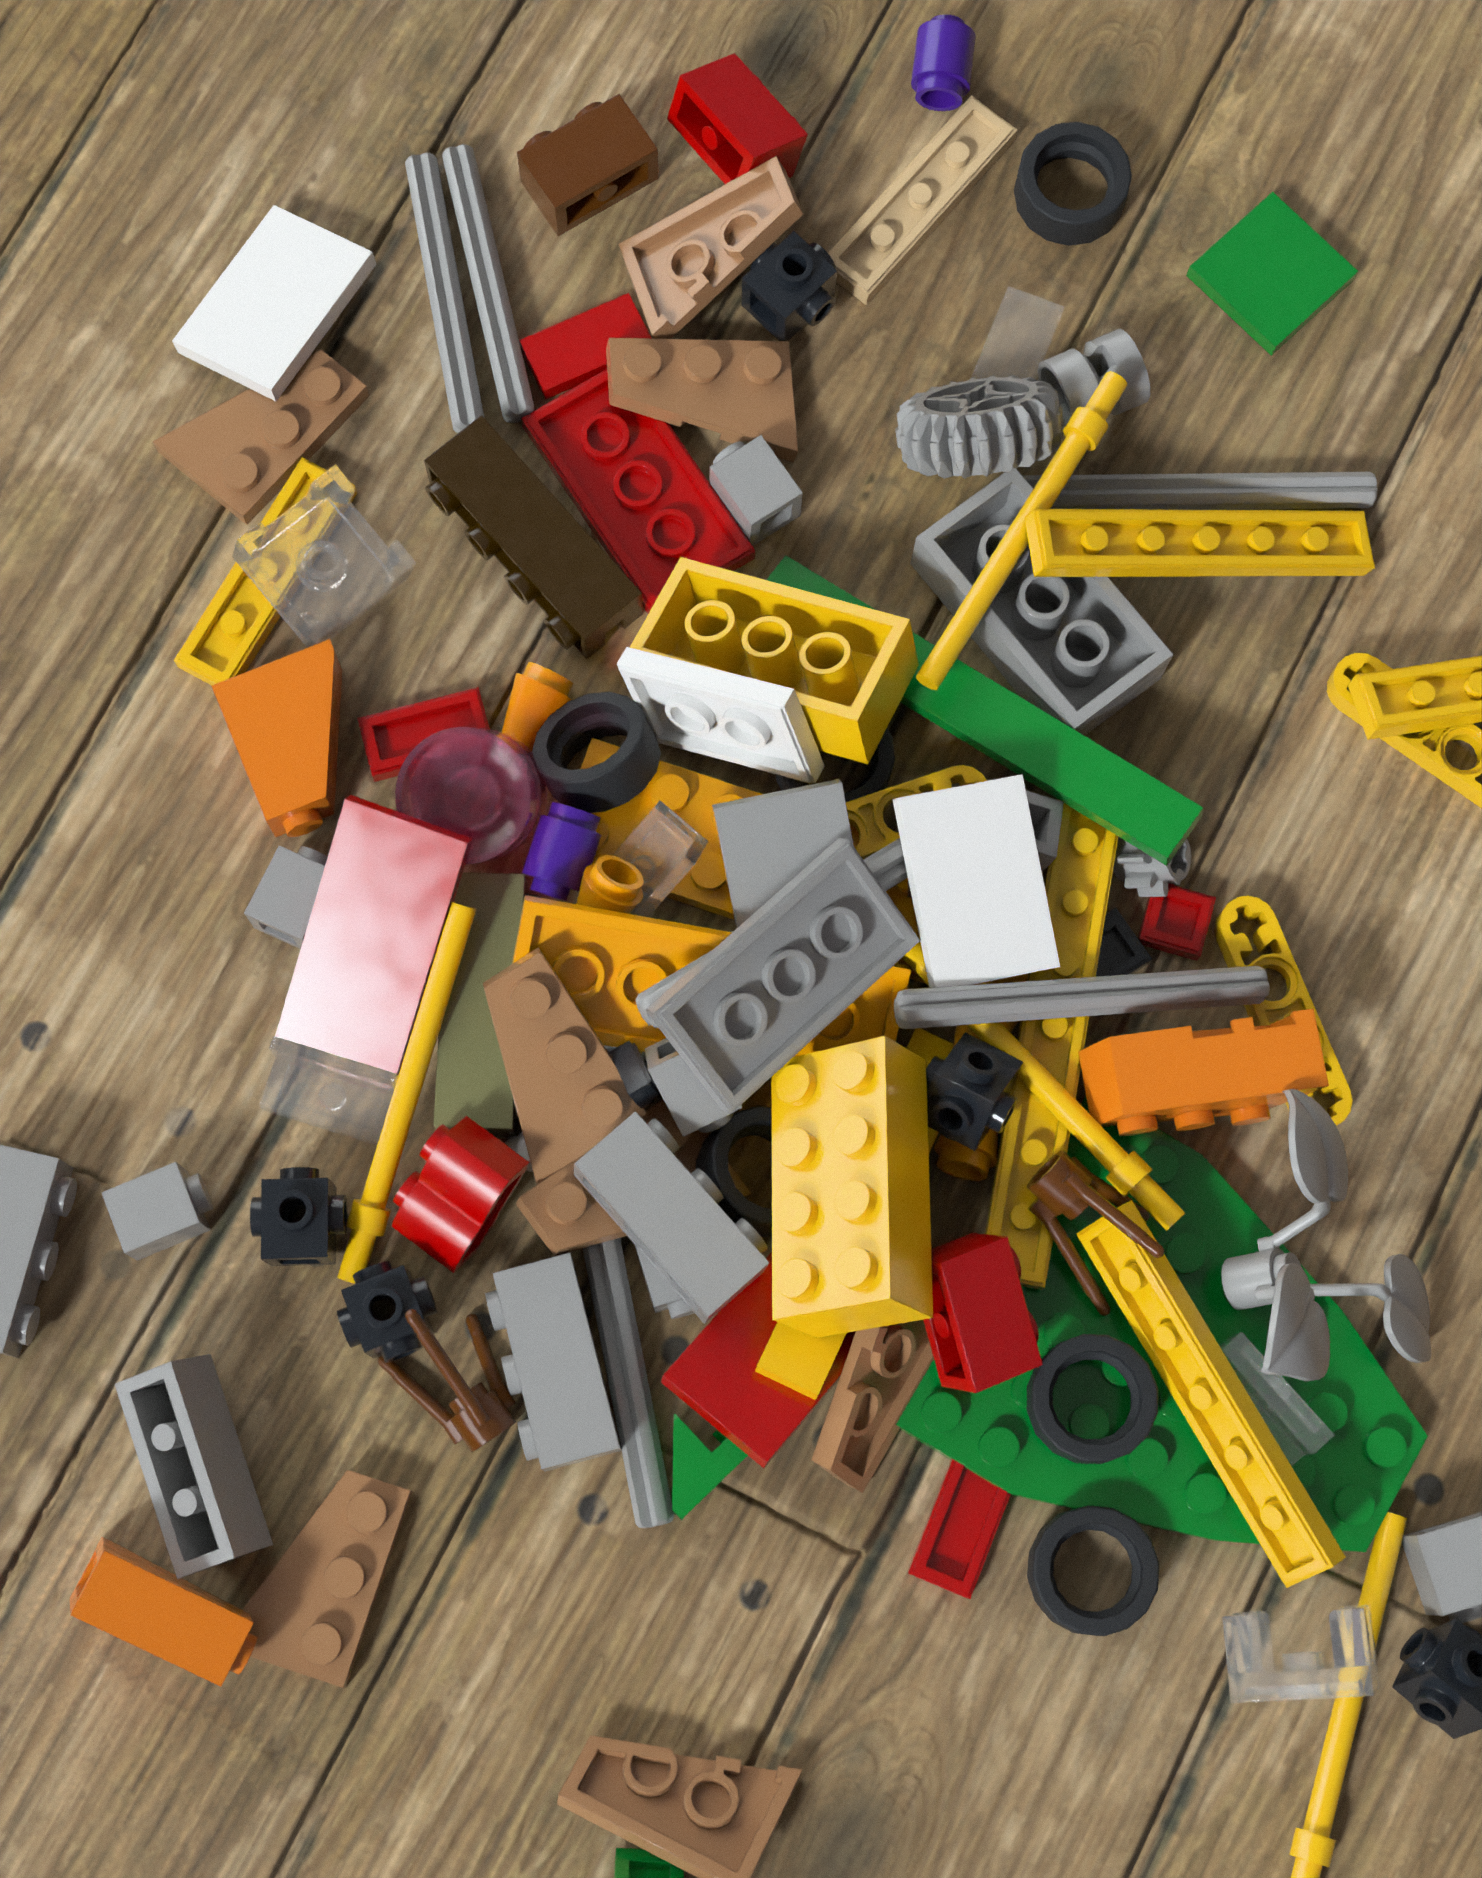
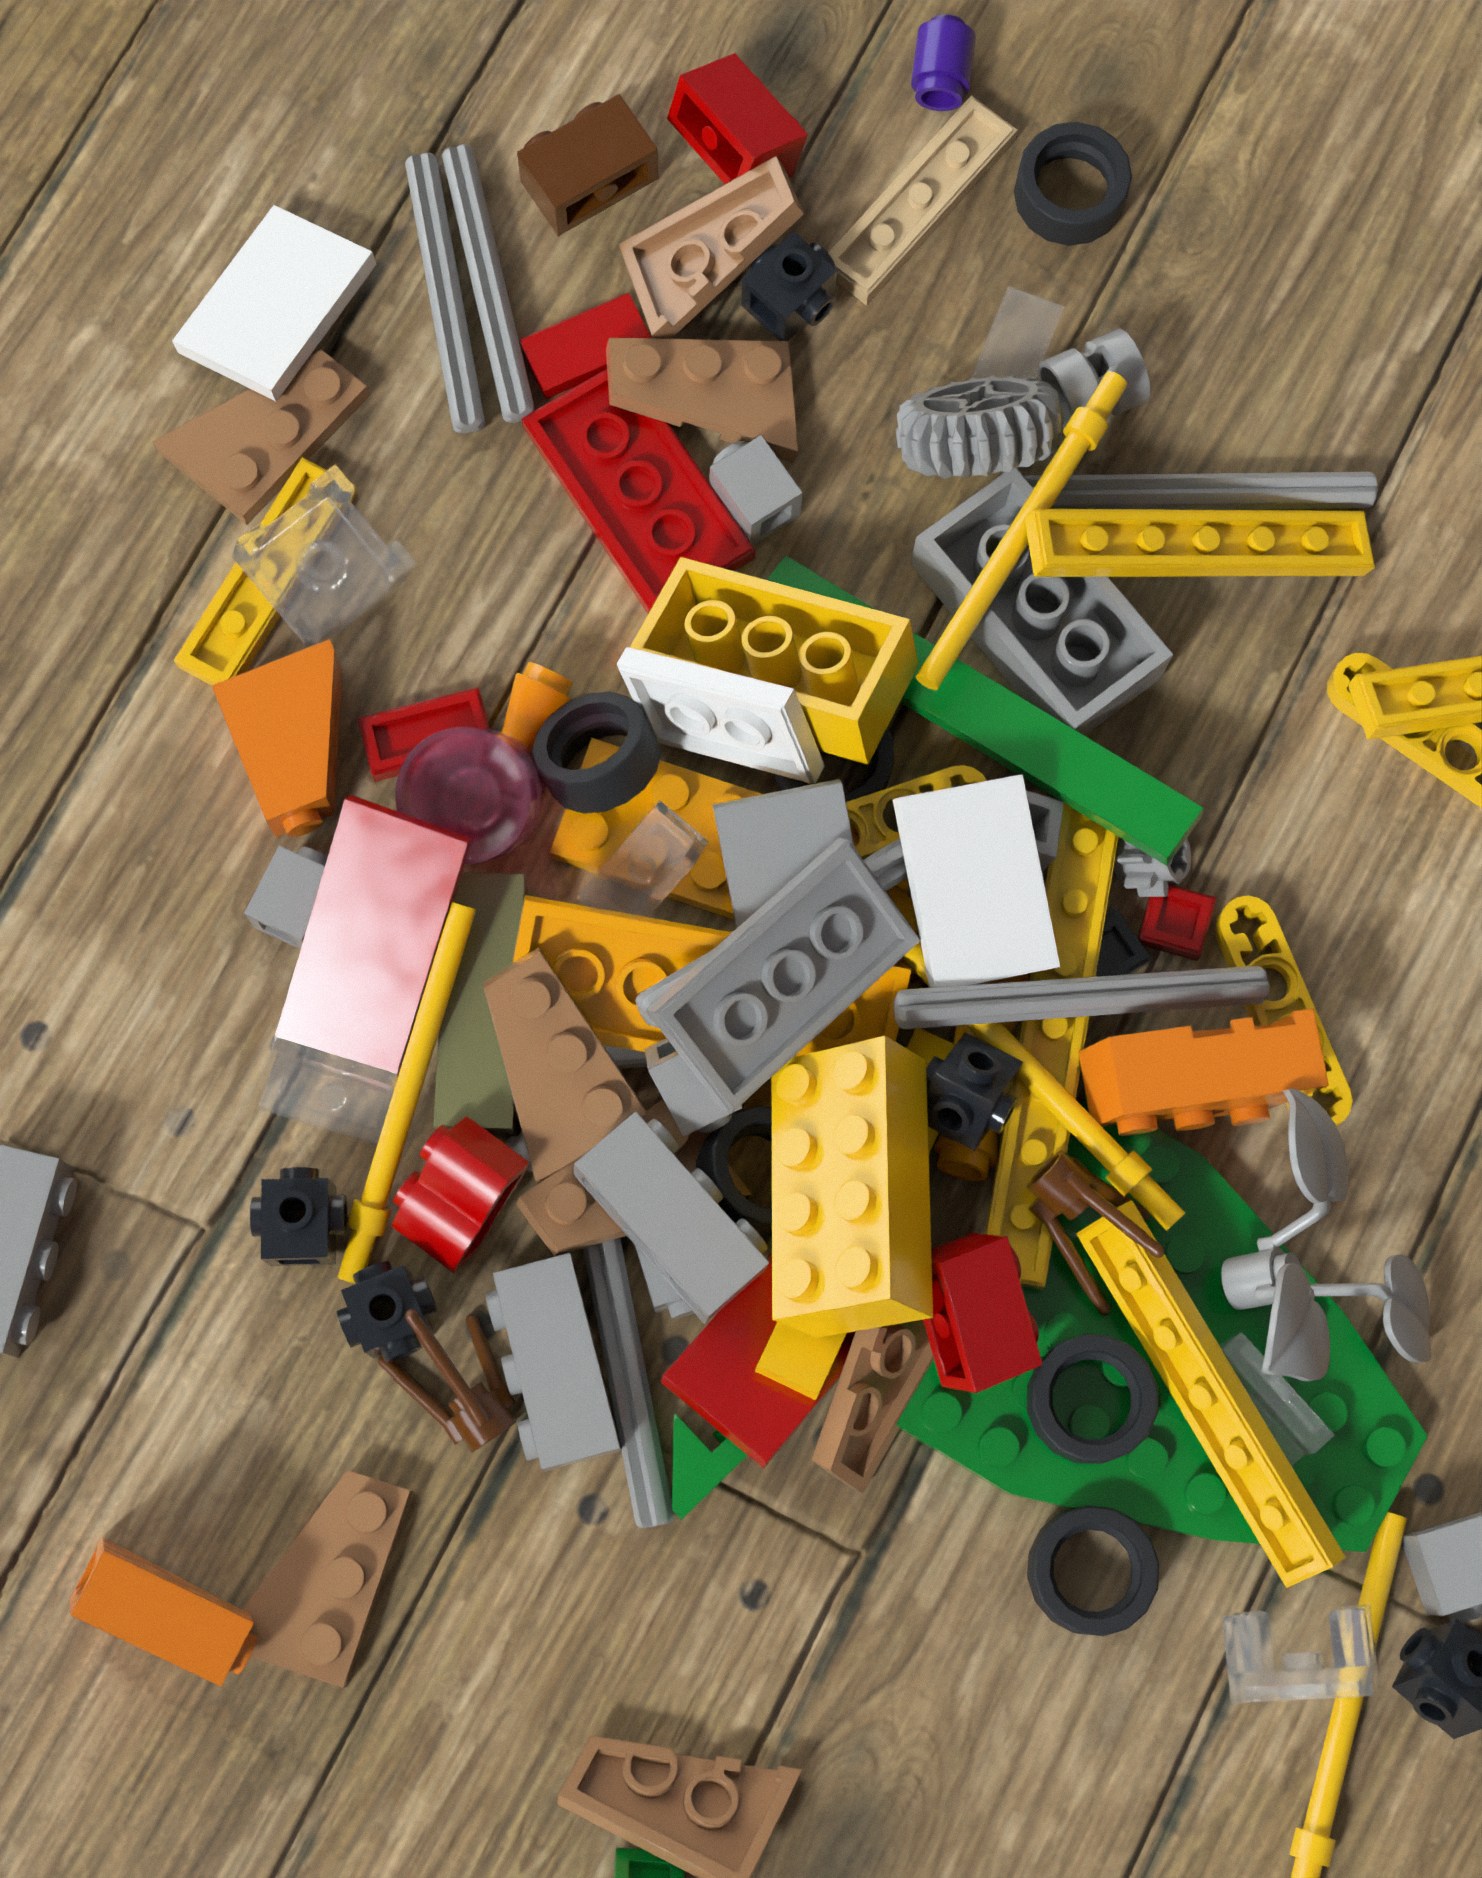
(158, 1210): light grey brick -> none
(193, 1464): light grey brick -> none
(532, 537): dark brown brick -> none
(562, 850): dark purple brick -> none
(611, 885): light orange cone -> none
(635, 1074): black tile -> none
(958, 1531): red tile -> none
(1271, 273): green tile -> none

